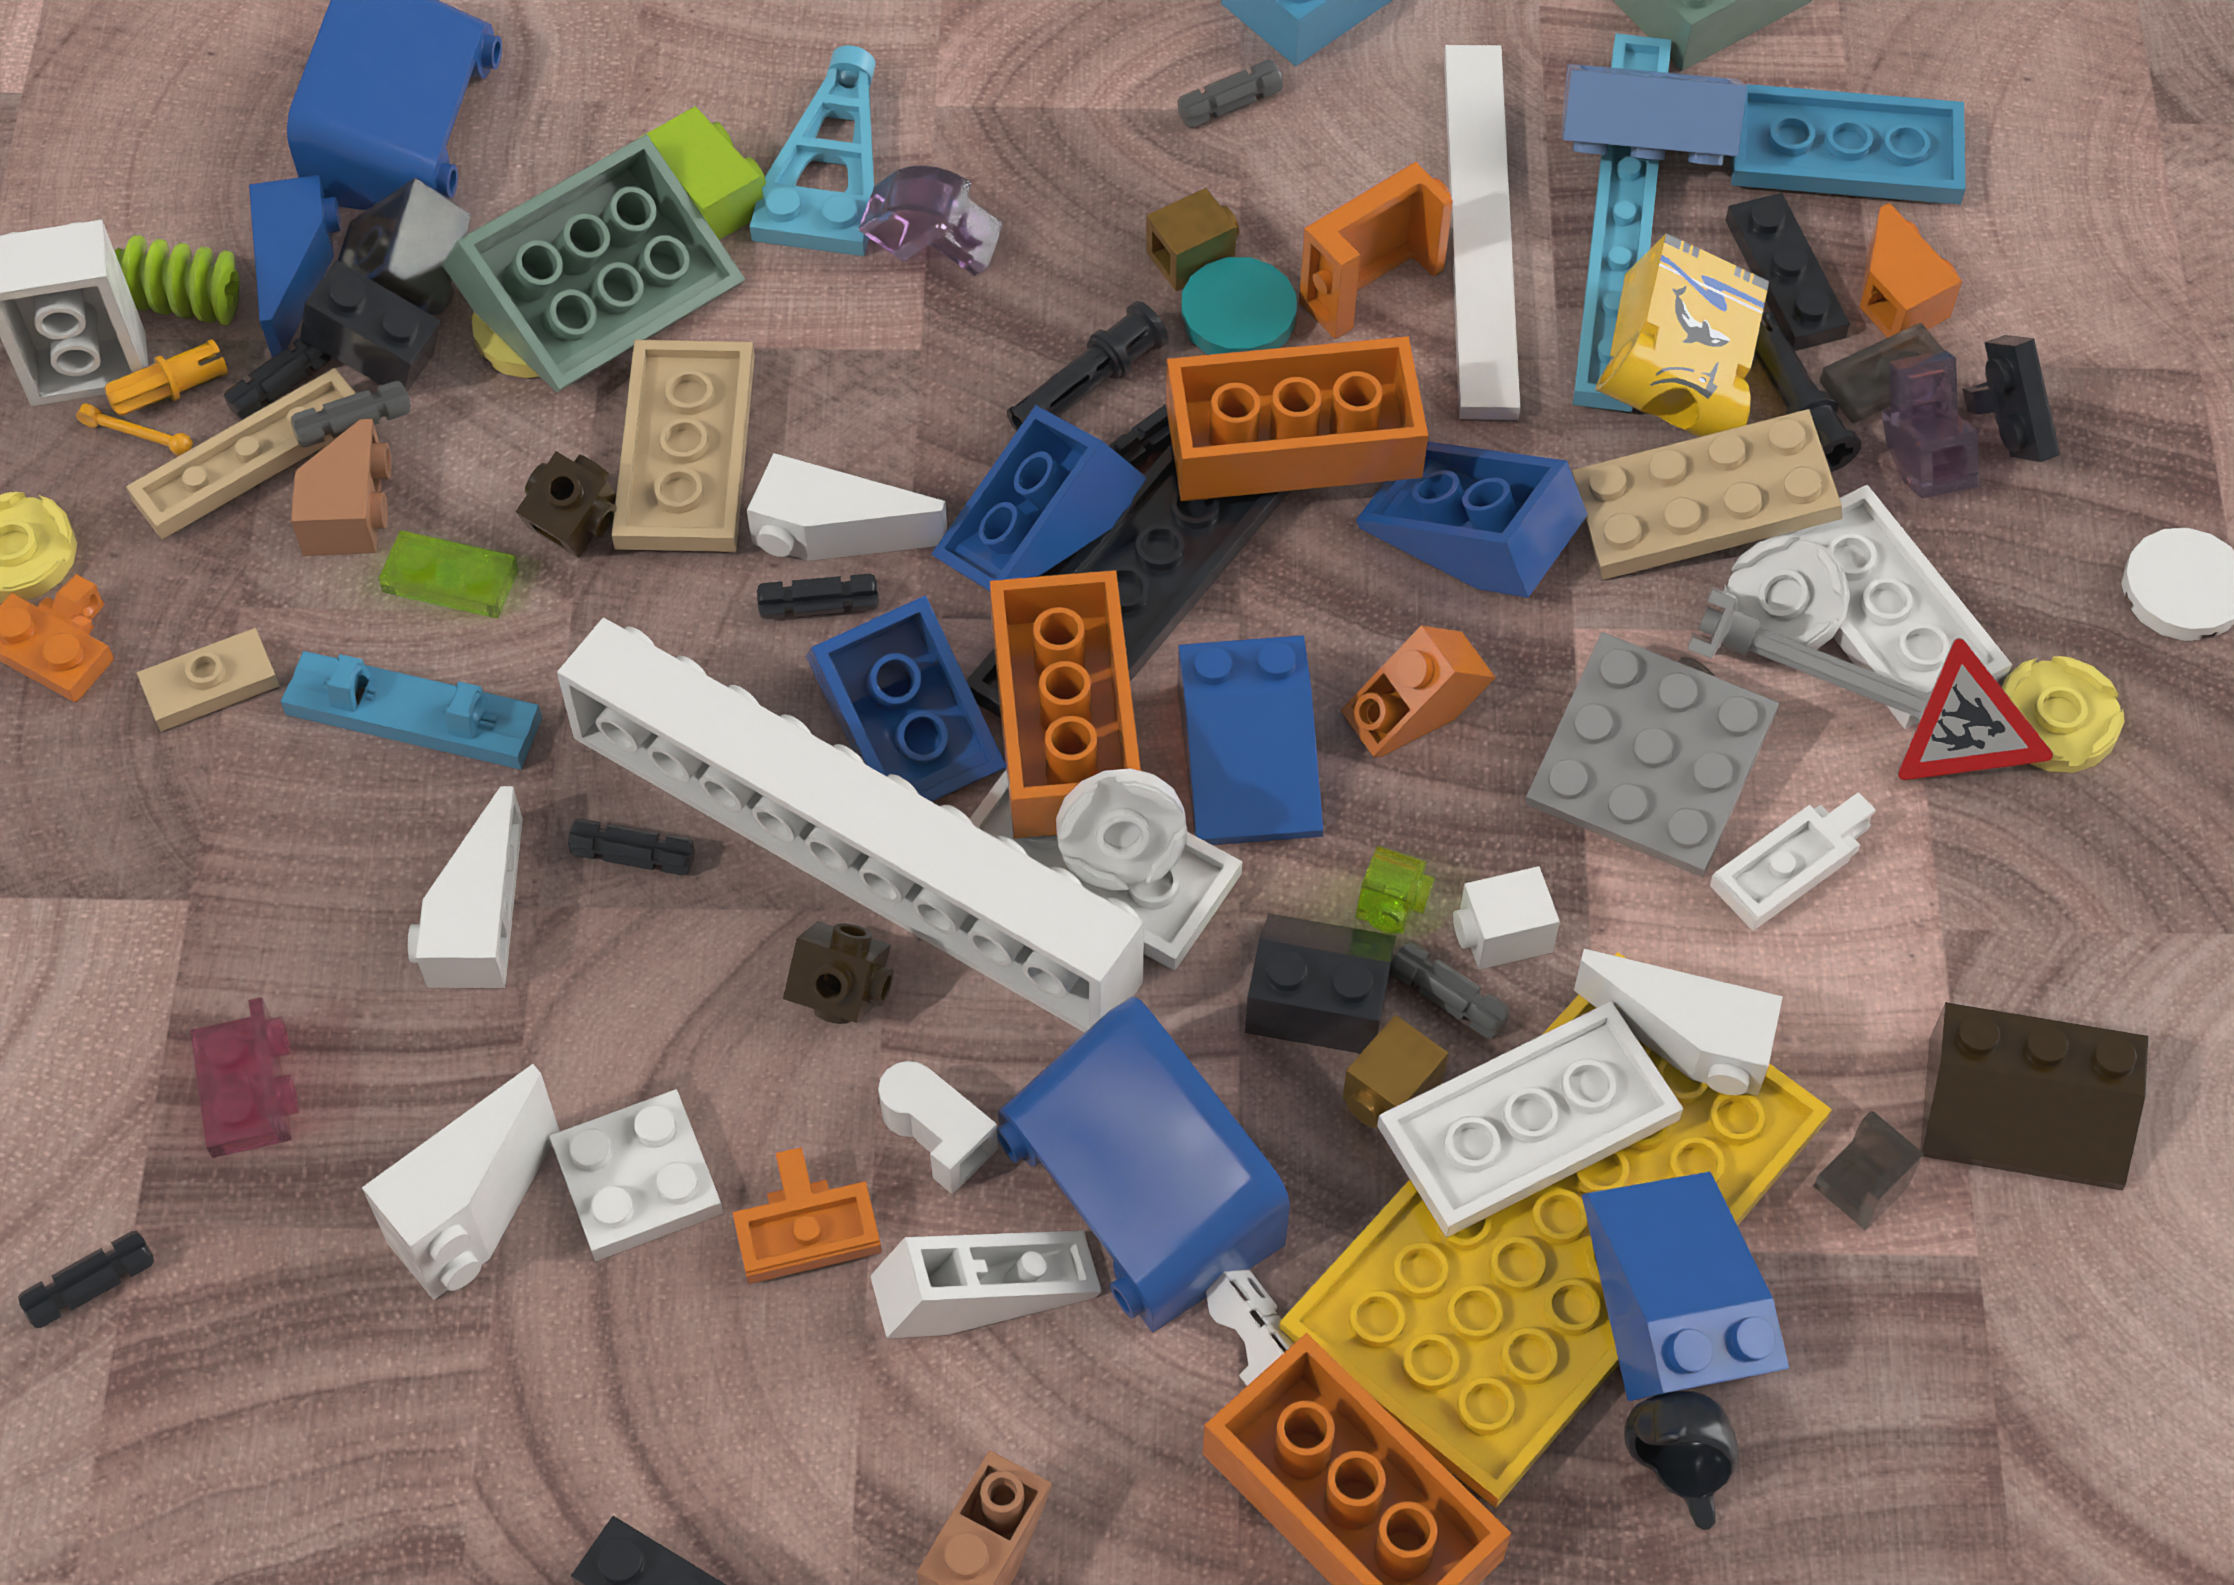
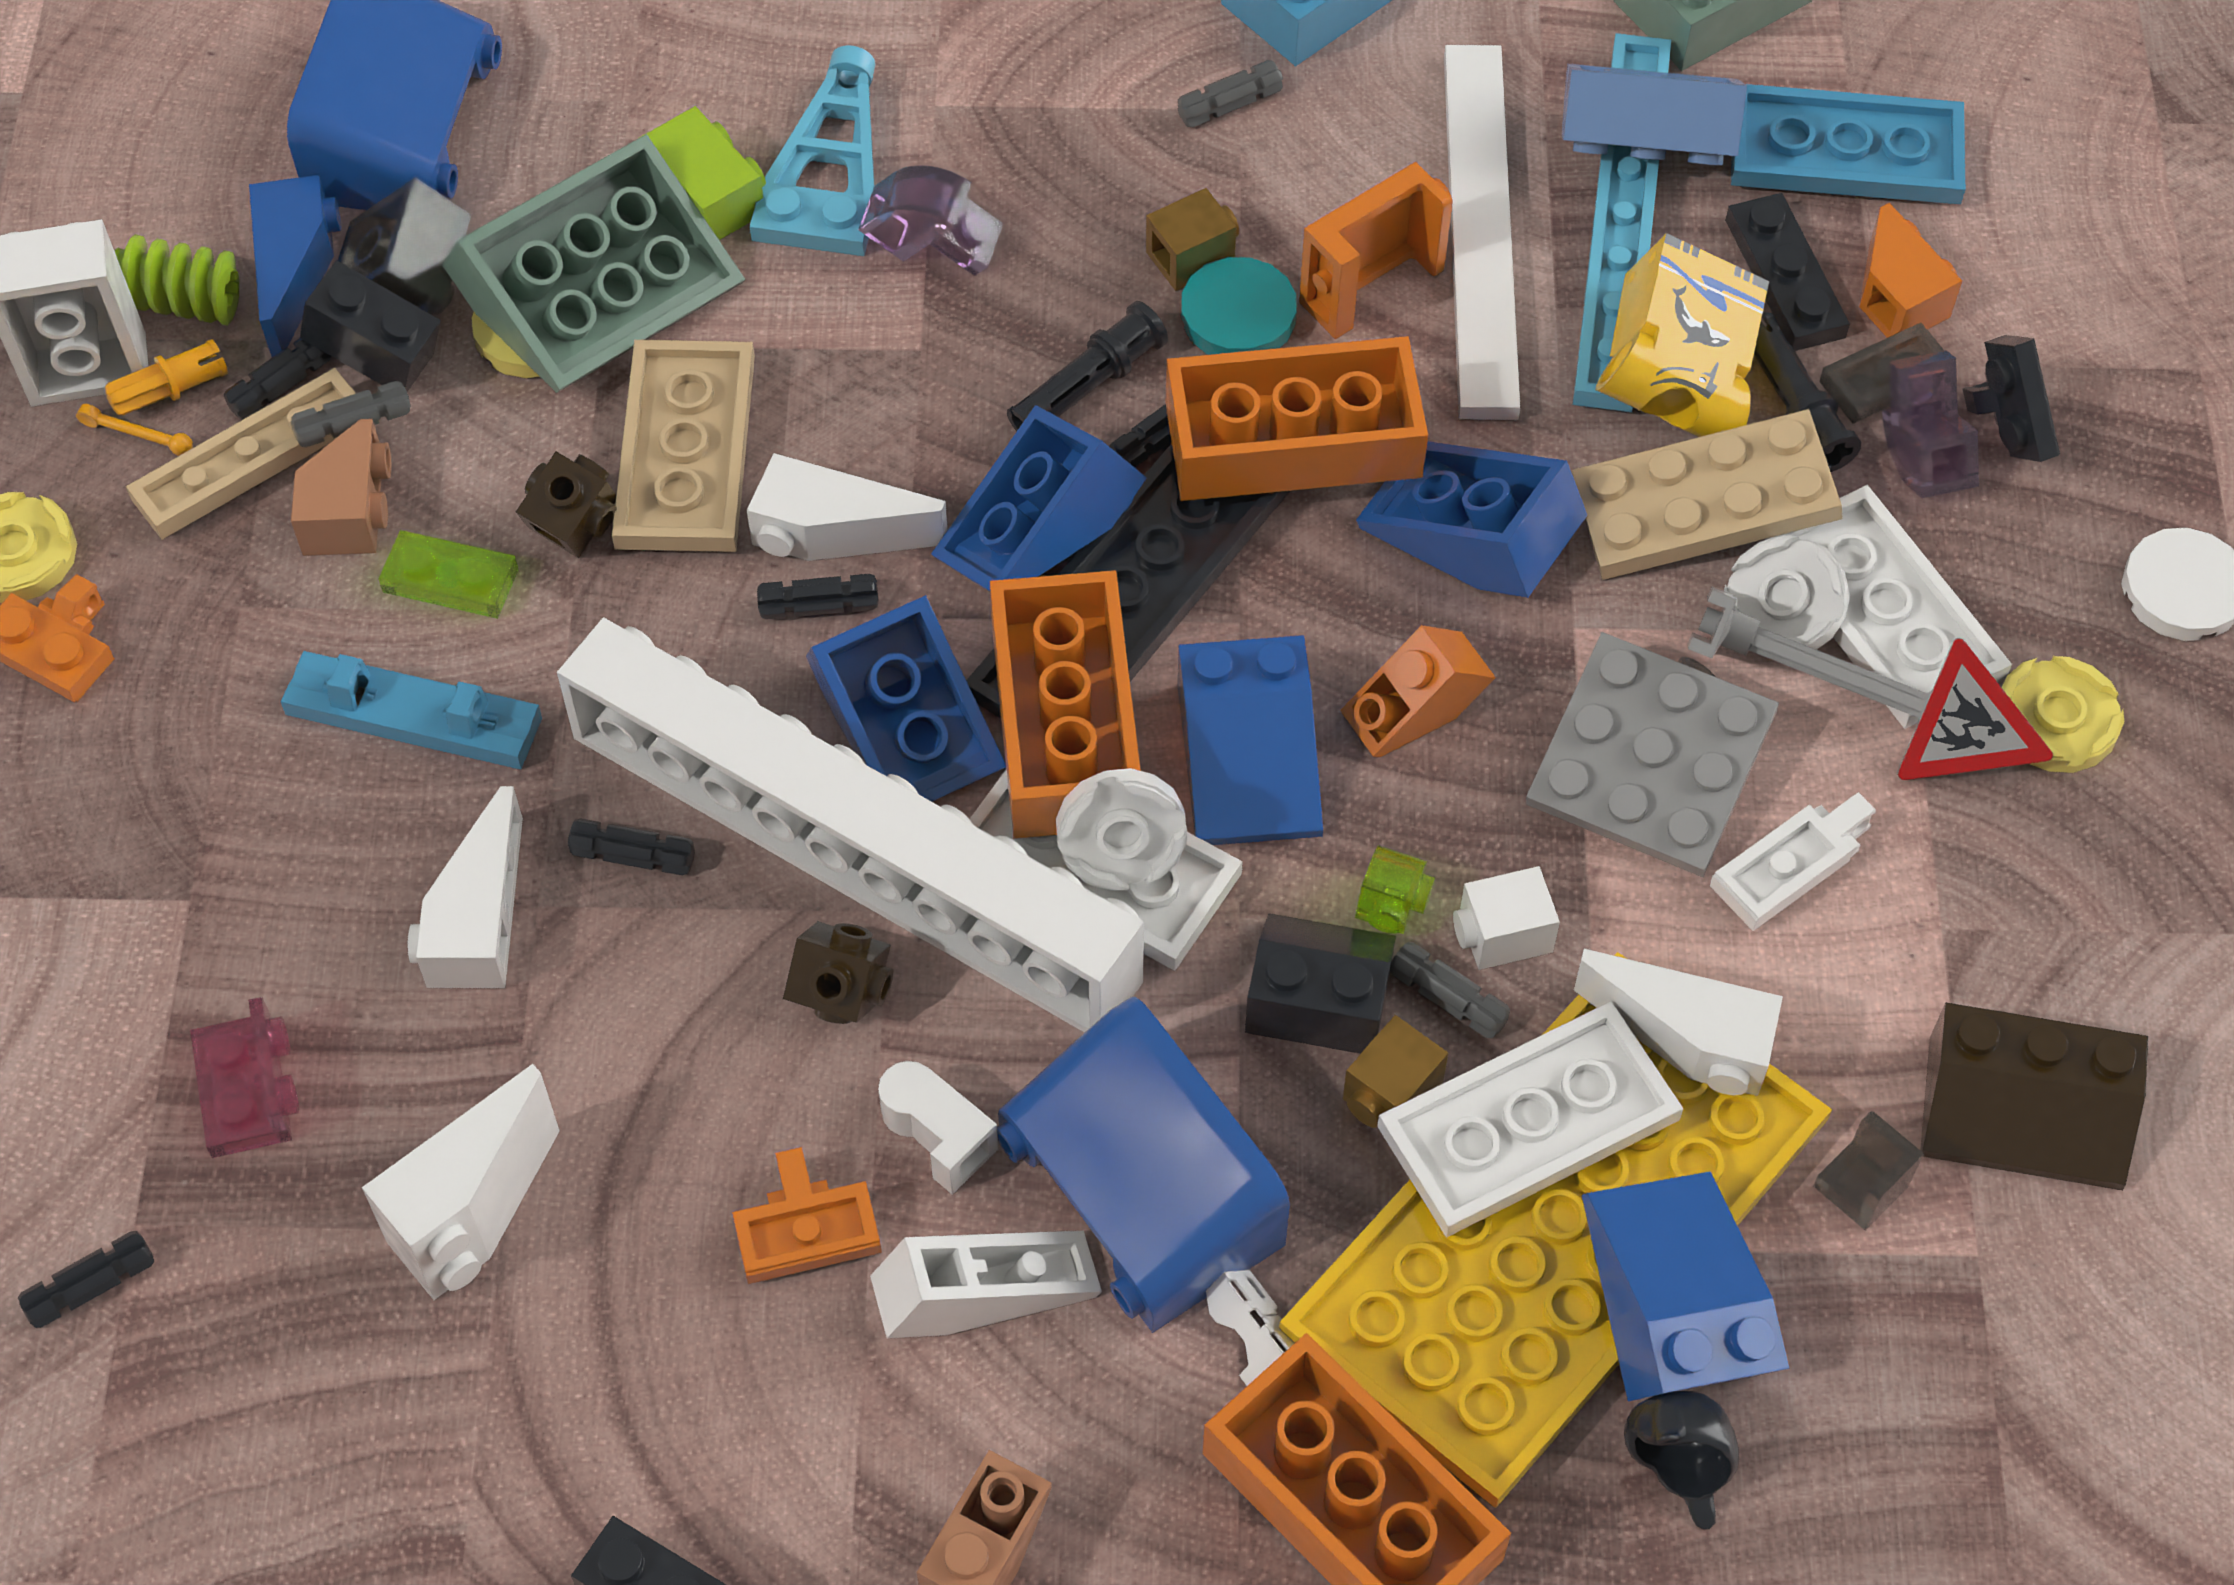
(208, 679): tan plate -> none
(636, 1175): white plate -> none

